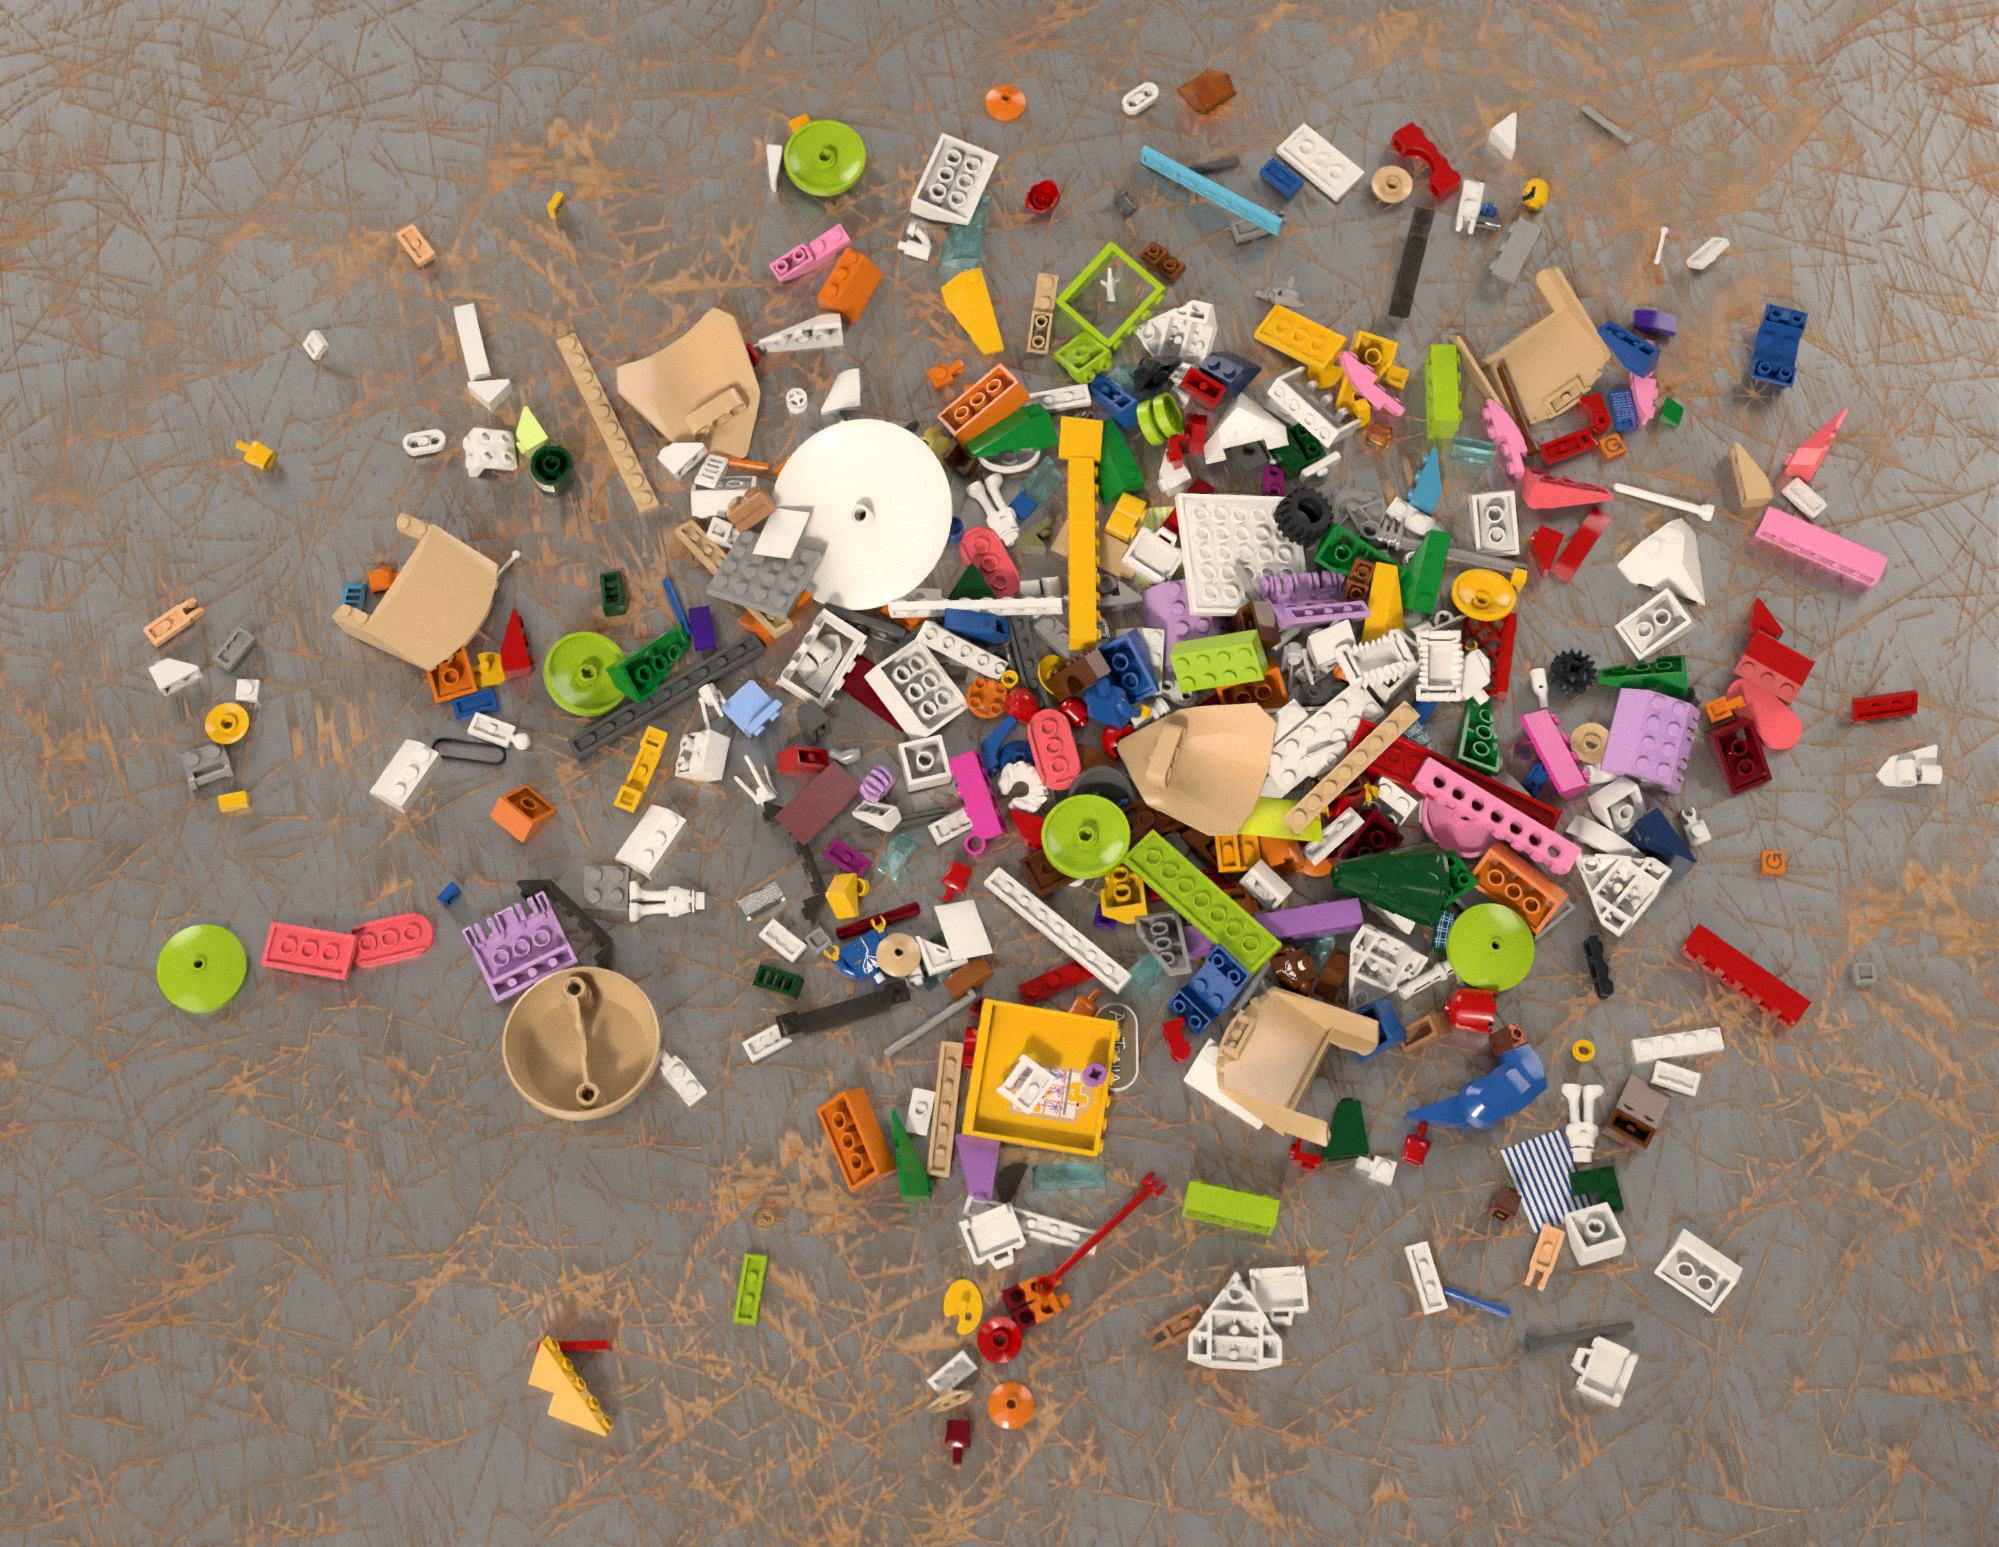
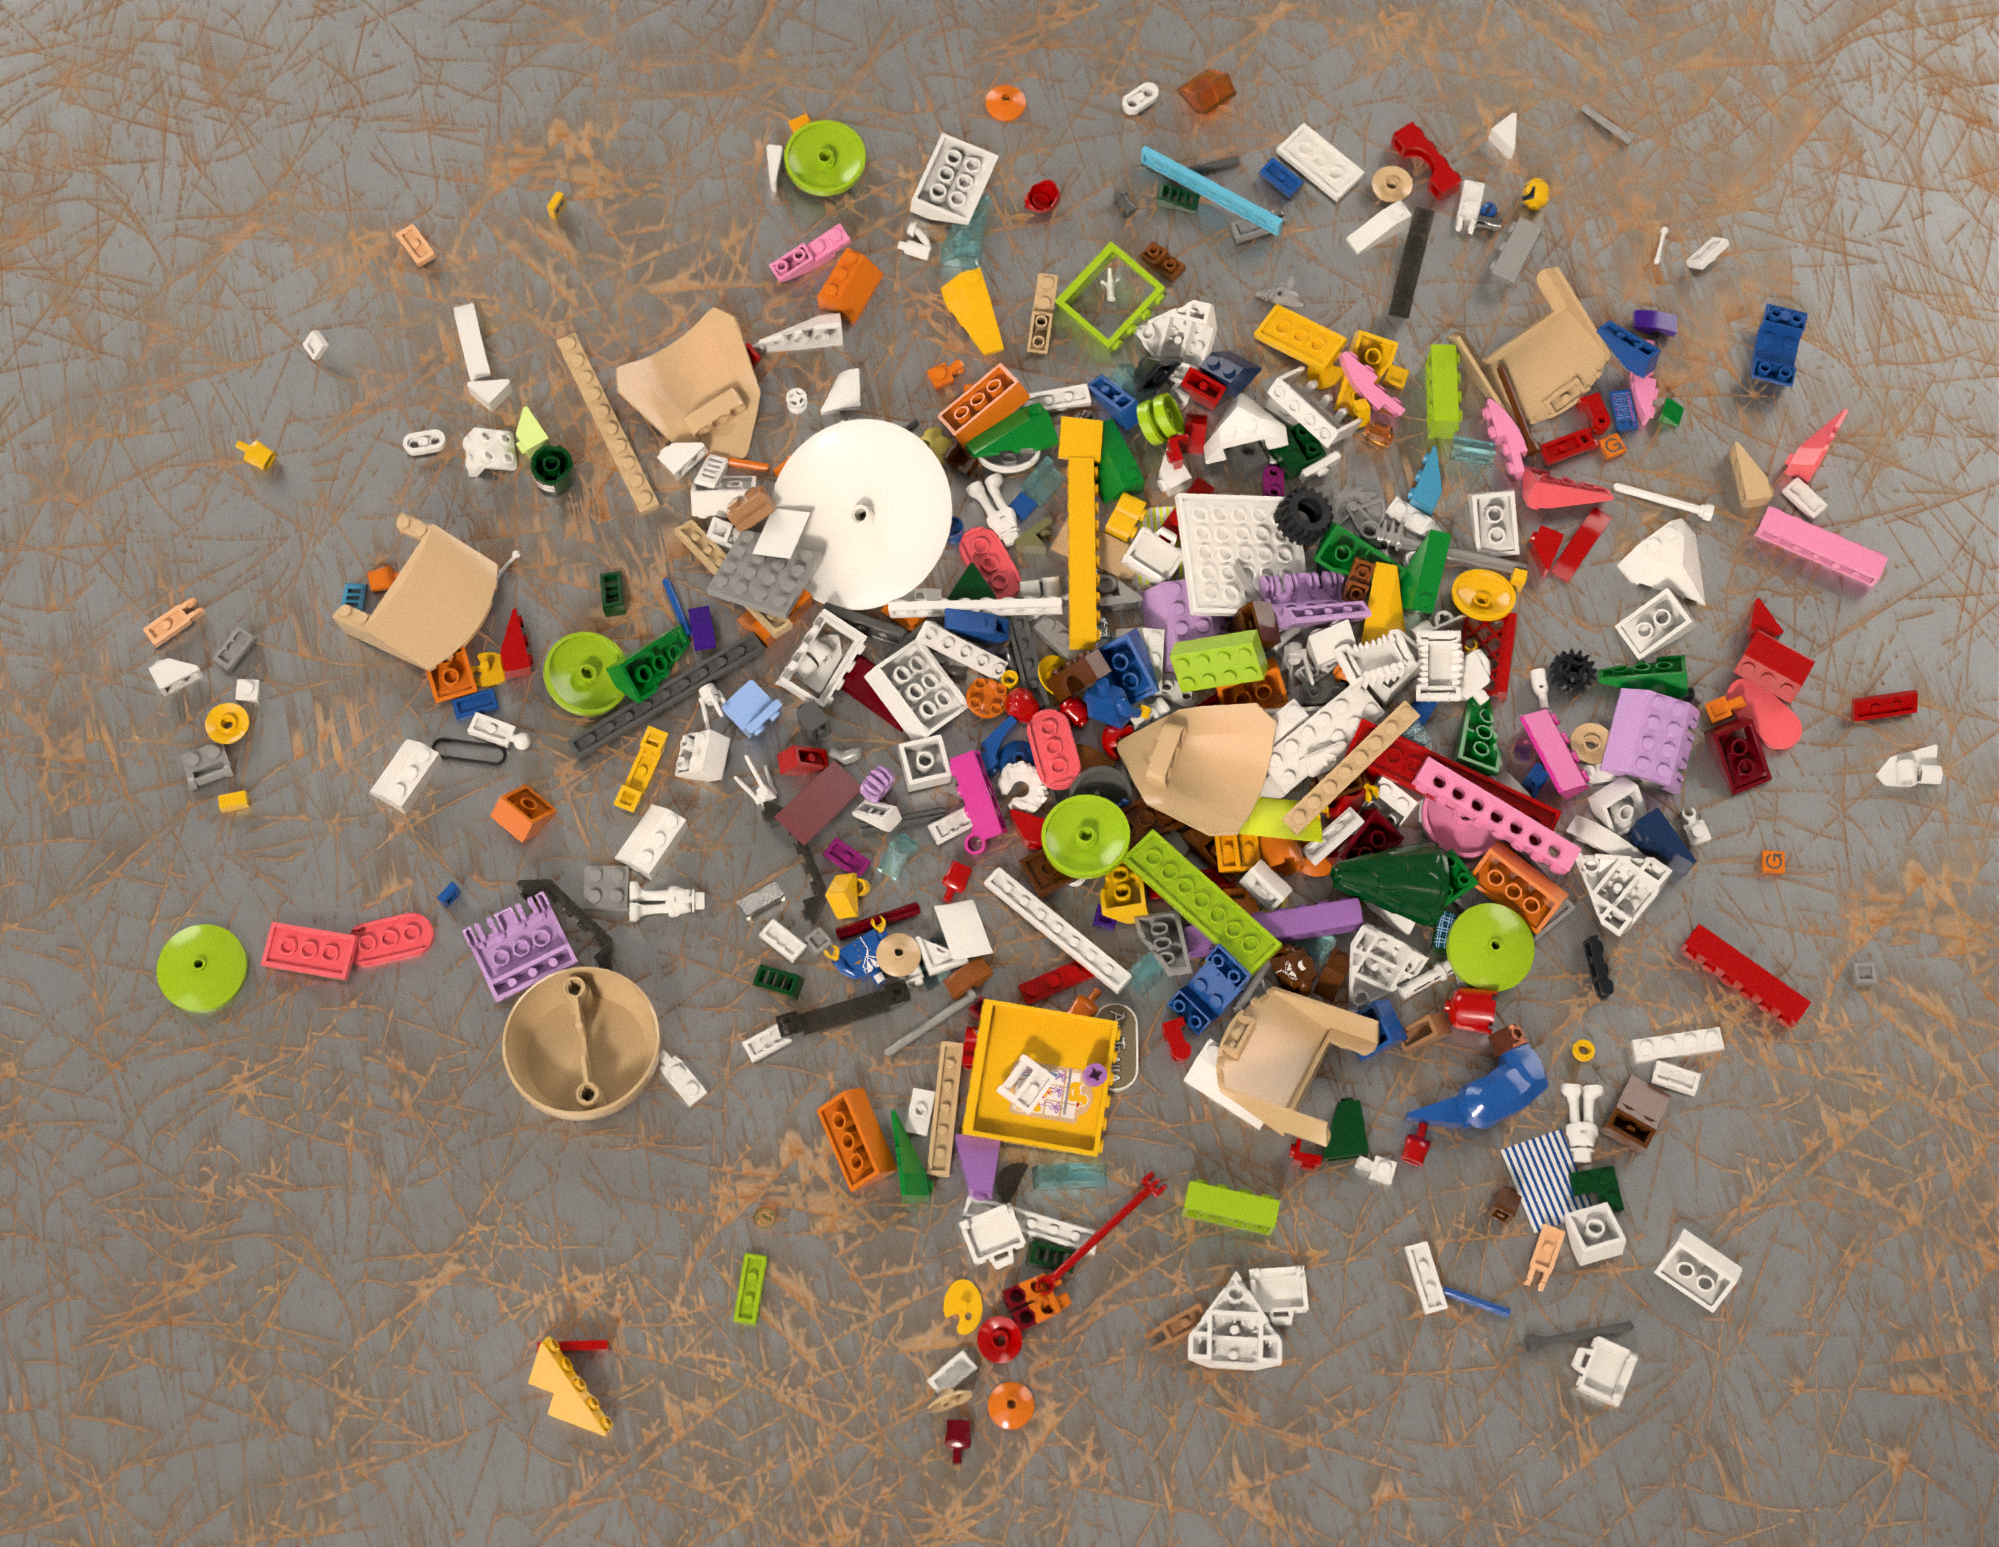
(1040, 1263): none -> dark green slope
(1084, 357): lime plate -> none
(1171, 190): none -> dark green slope
(1380, 227): none -> white slope

